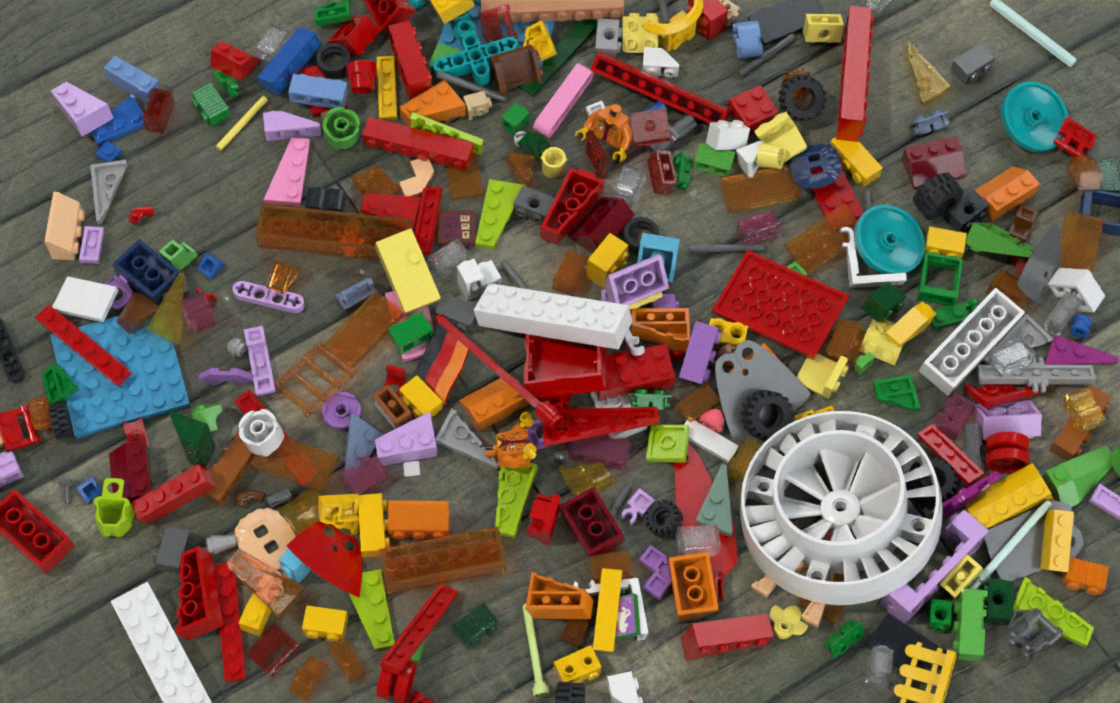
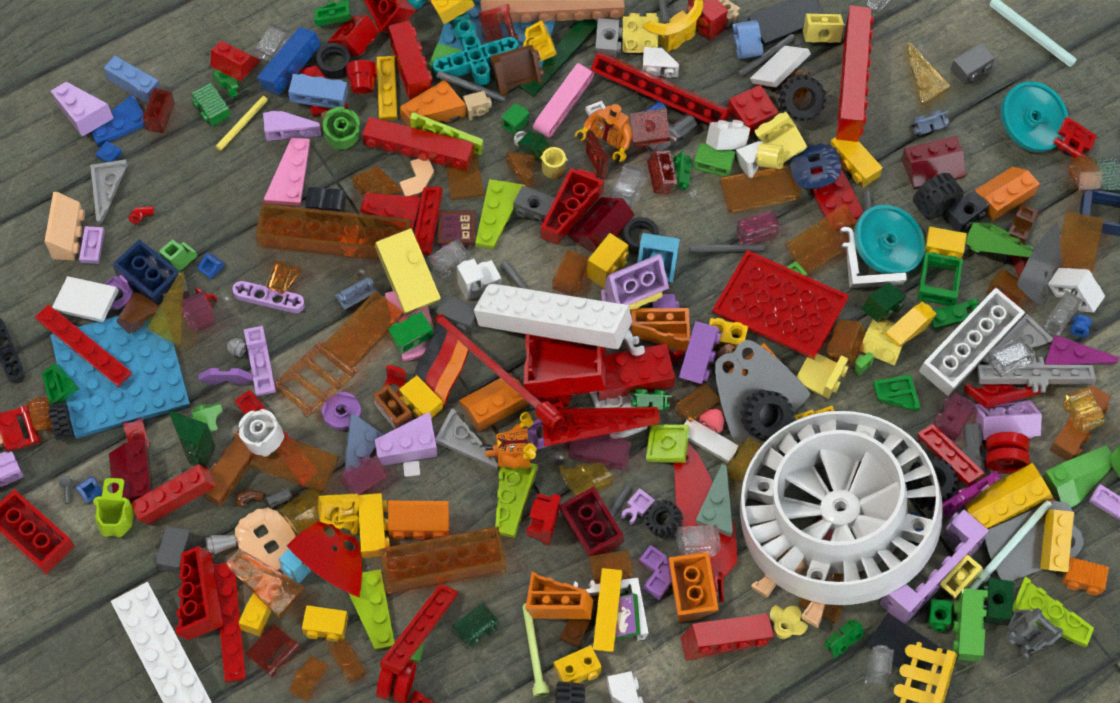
(780, 66): none -> white tile

